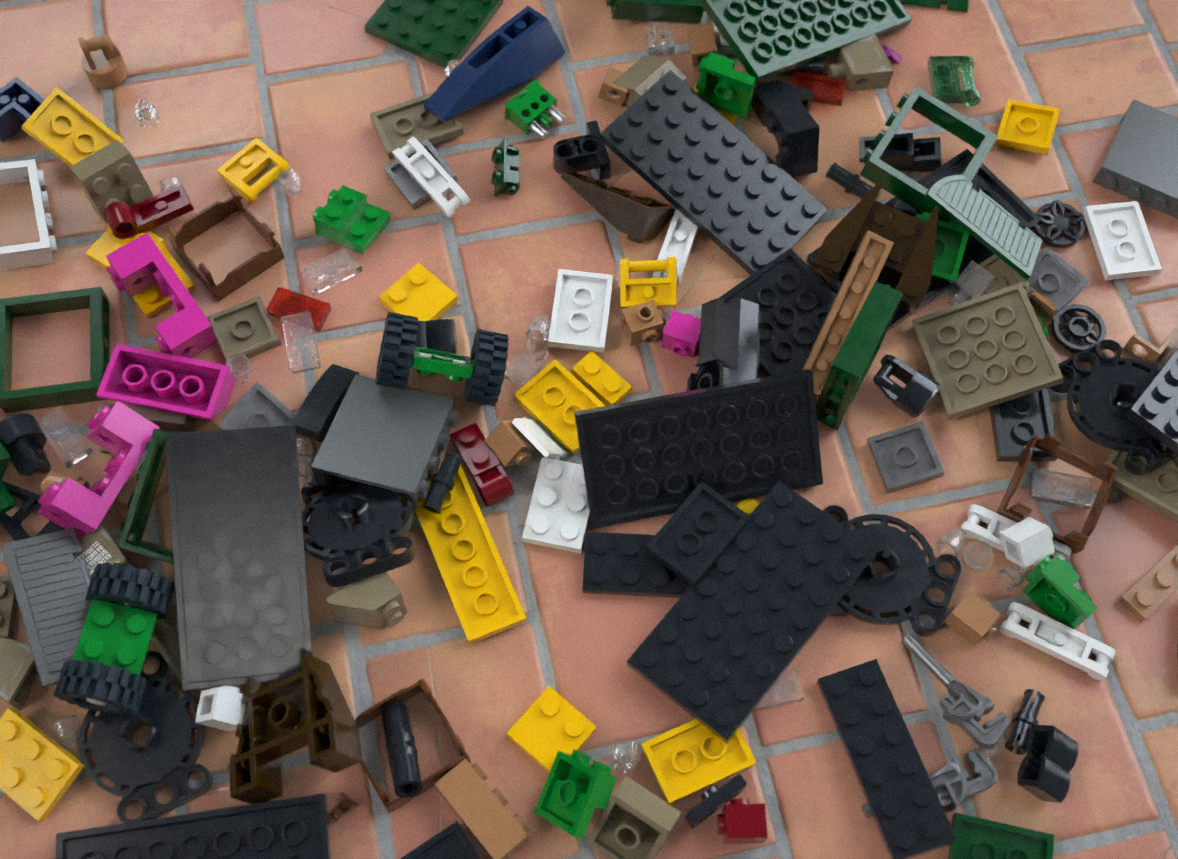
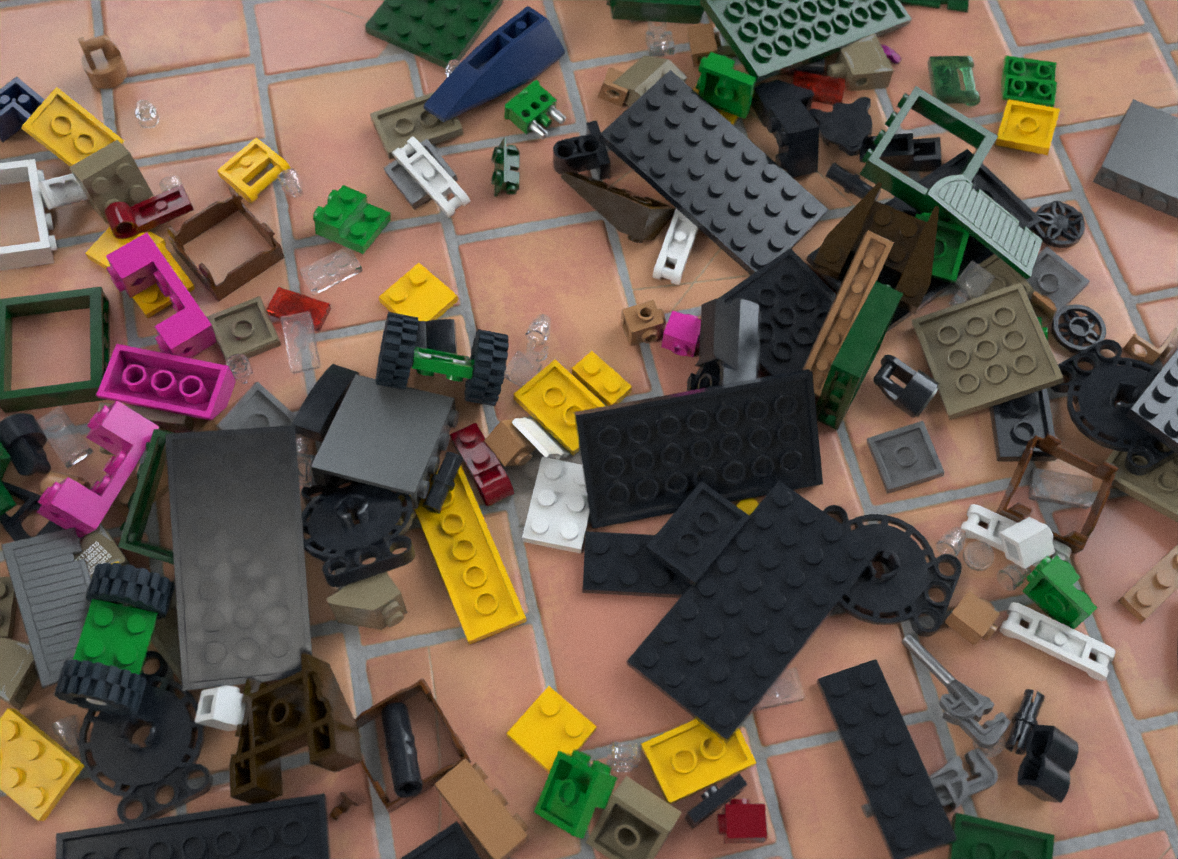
(61, 191): none -> white plate
(580, 310): white plate -> none
(642, 290): yellow plate -> none
(845, 125): none -> black tile
(1028, 81): none -> green slope
(1121, 240): white plate -> none

